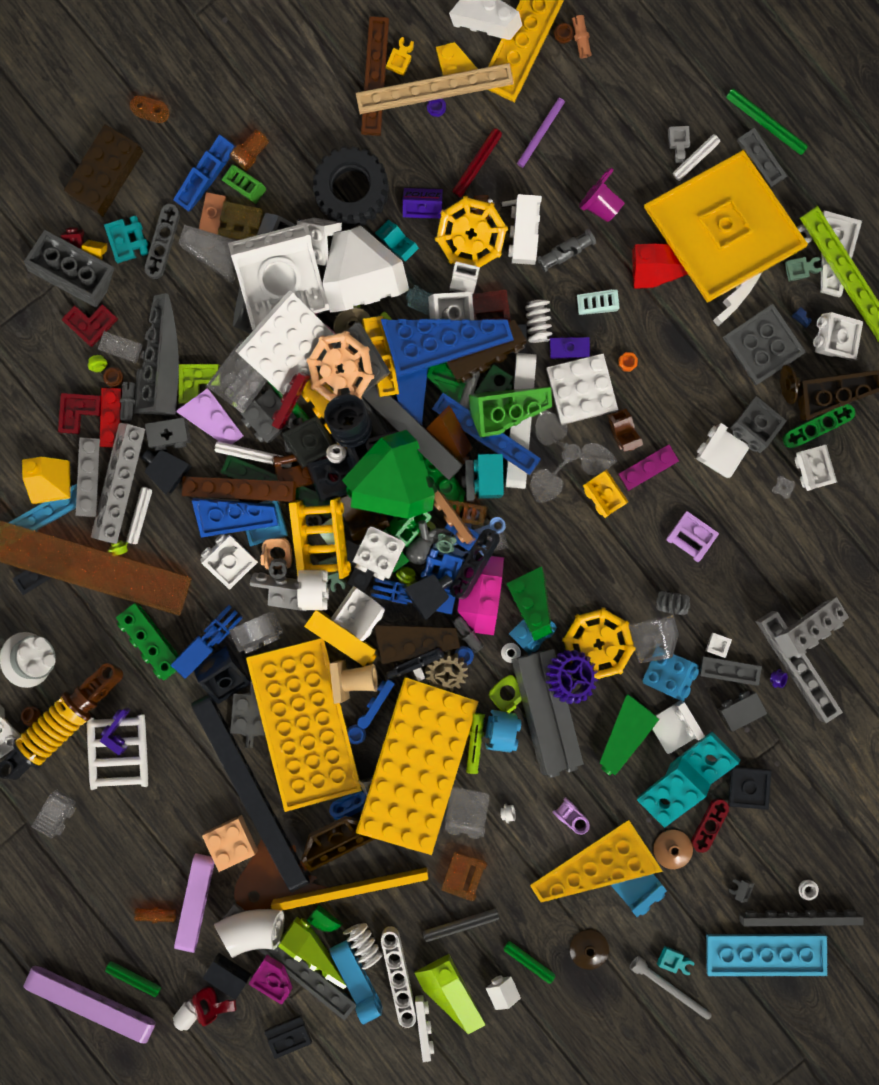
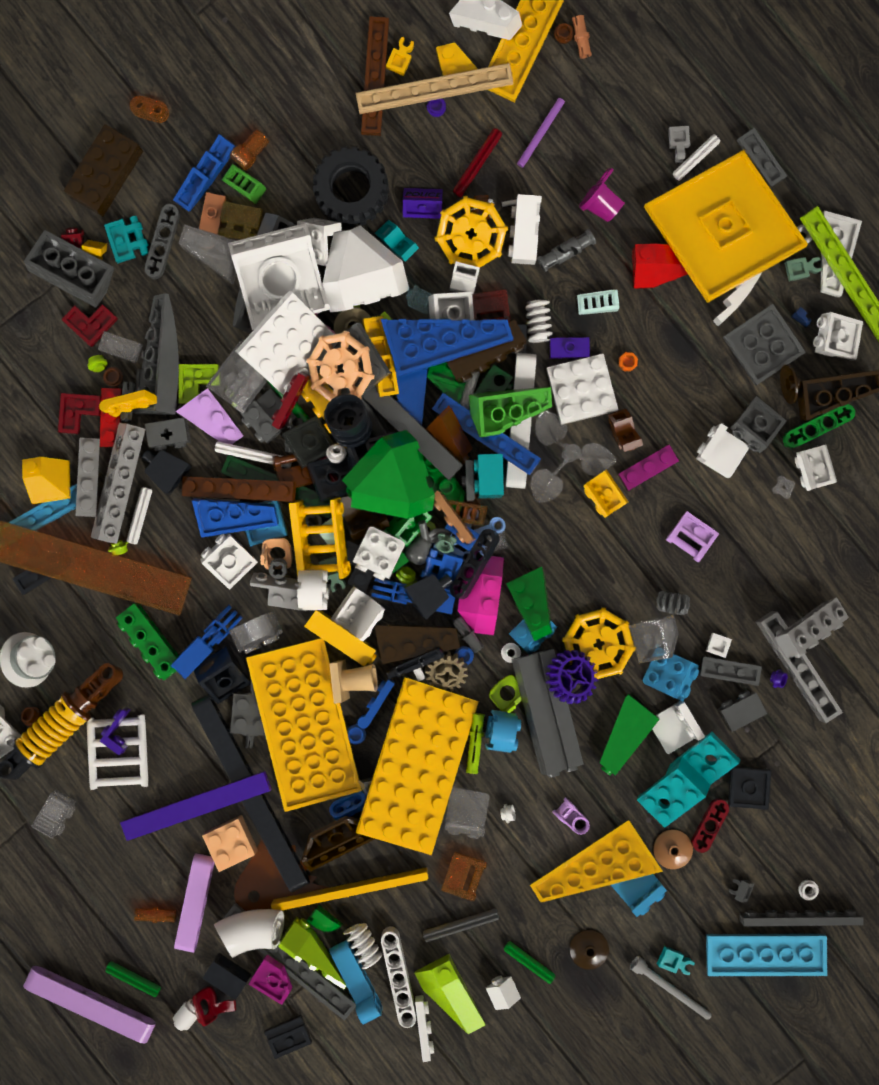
(127, 402): none -> yellow plate
(196, 805): none -> dark purple tile
(767, 121): green axle -> none

